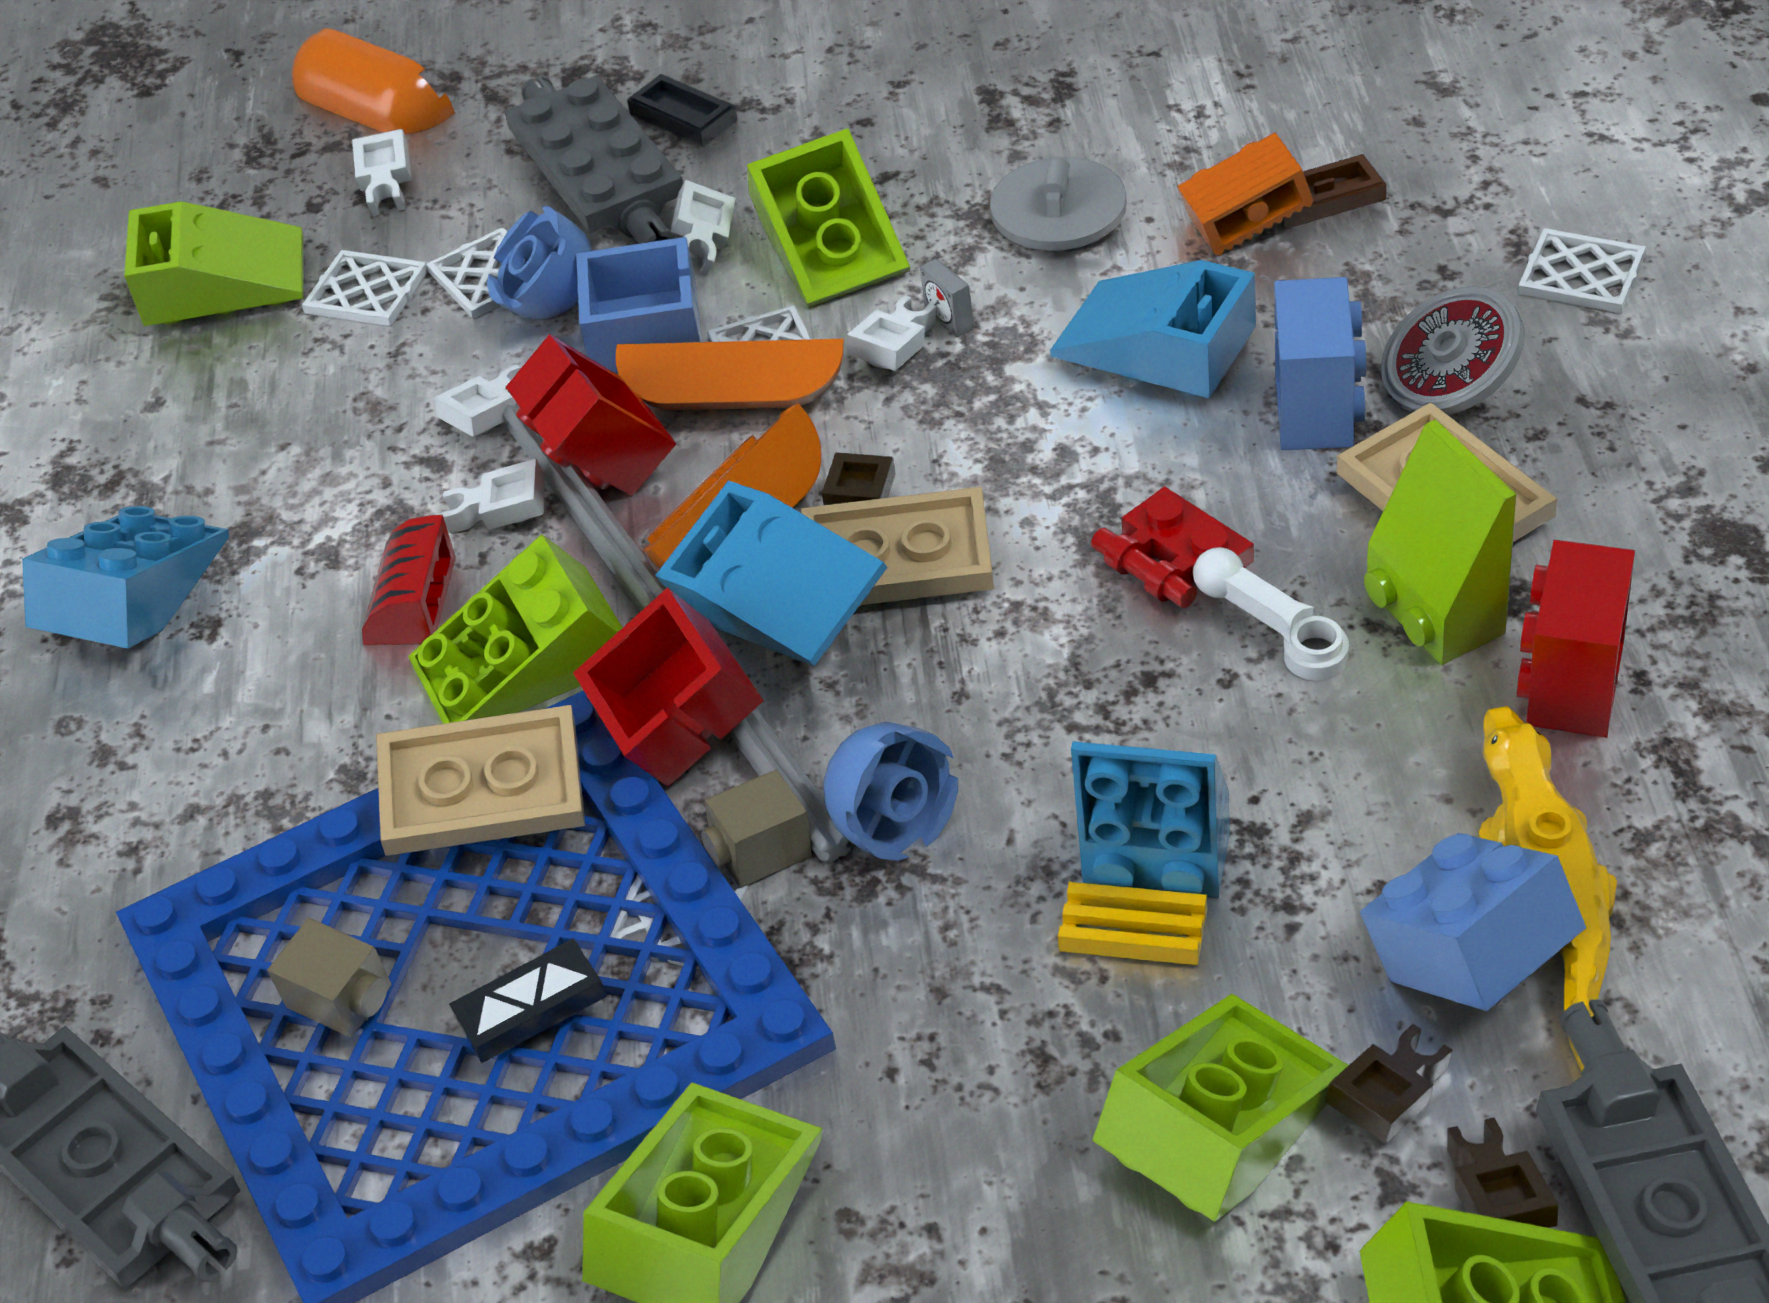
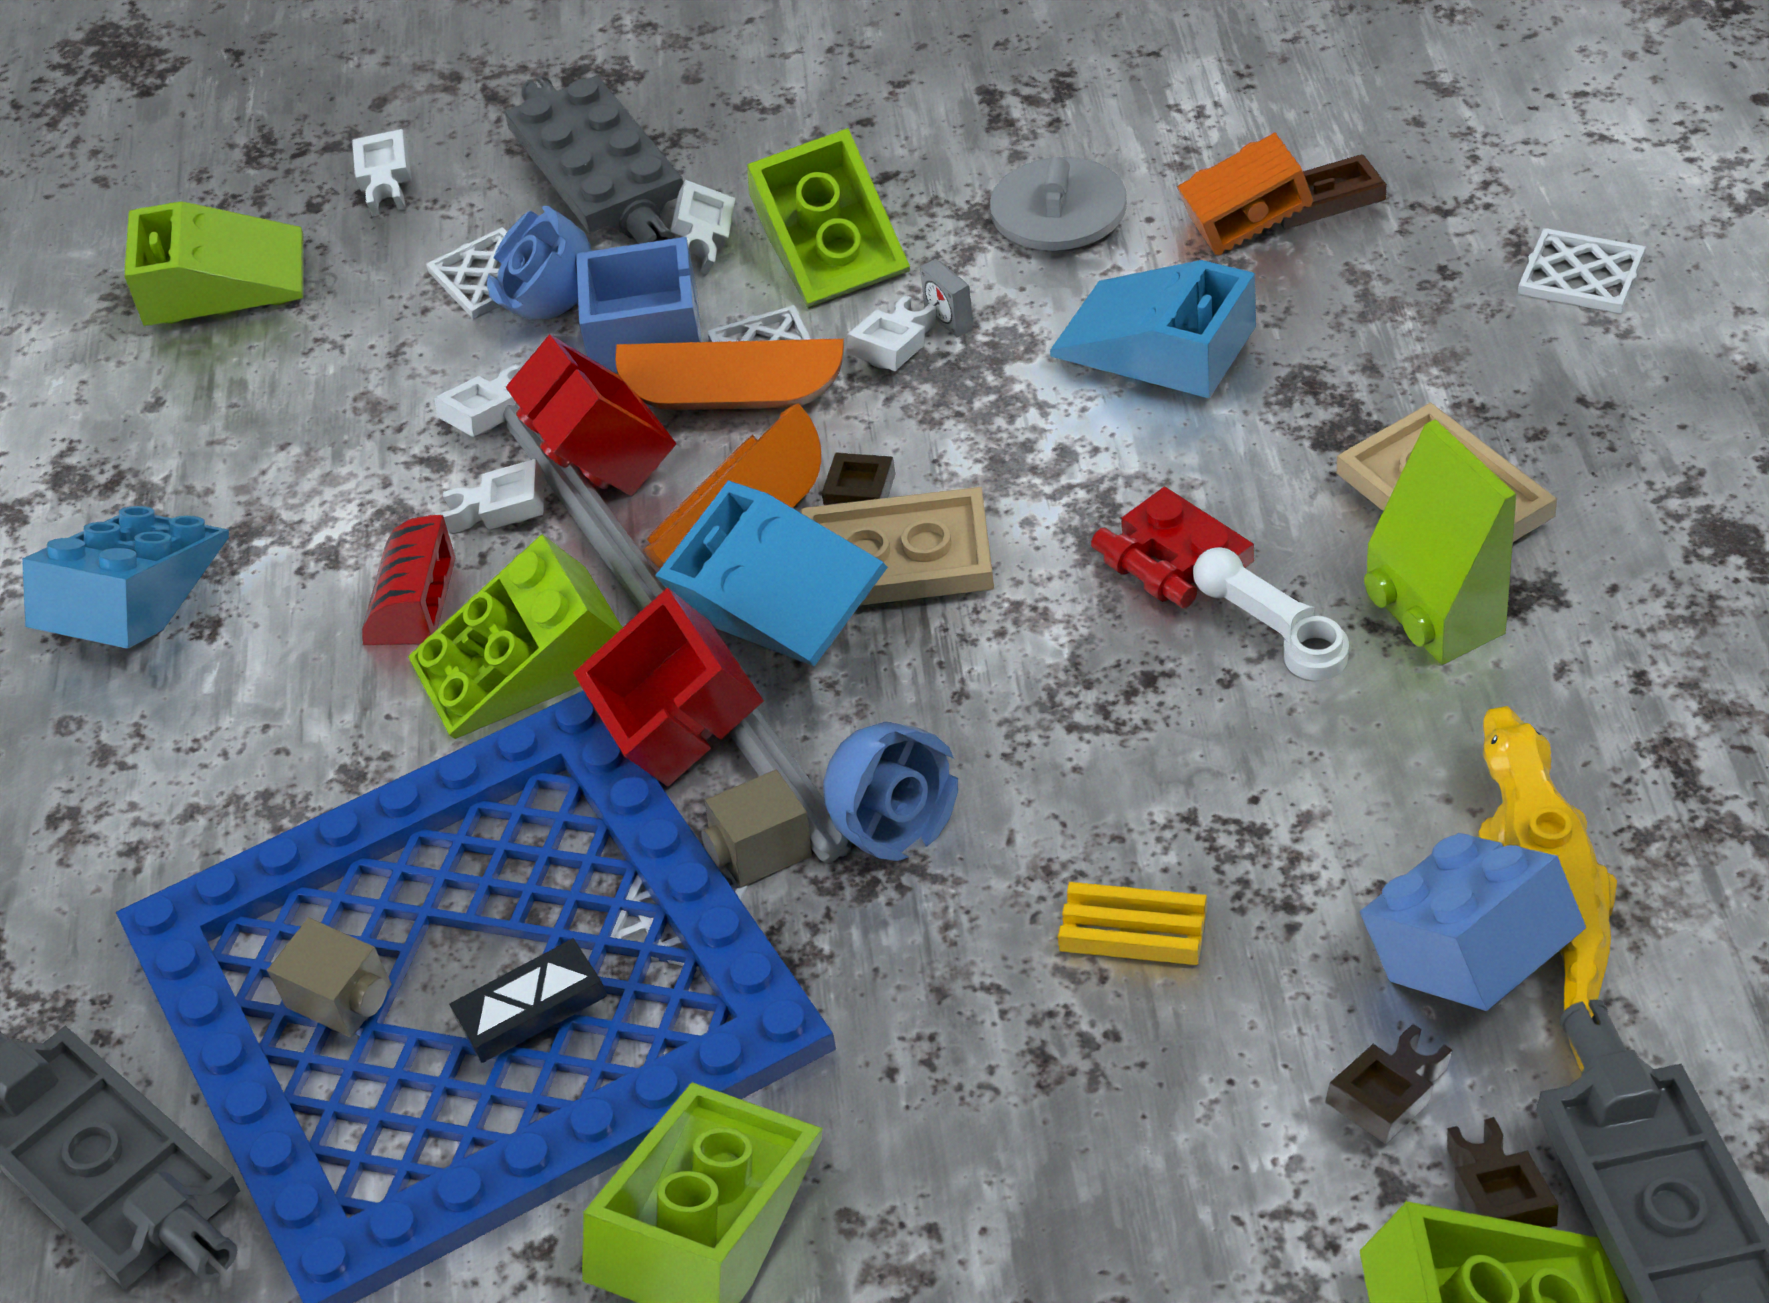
(358, 311): white window -> none
(366, 84): orange brick -> none
(479, 780): tan plate -> none
(682, 110): black tile -> none
(1151, 818): dark azure slope -> none
(1216, 1104): lime slope -> none
(1318, 363): medium blue piece -> none
(1453, 350): light grey shield -> none
(1575, 637): red piece -> none

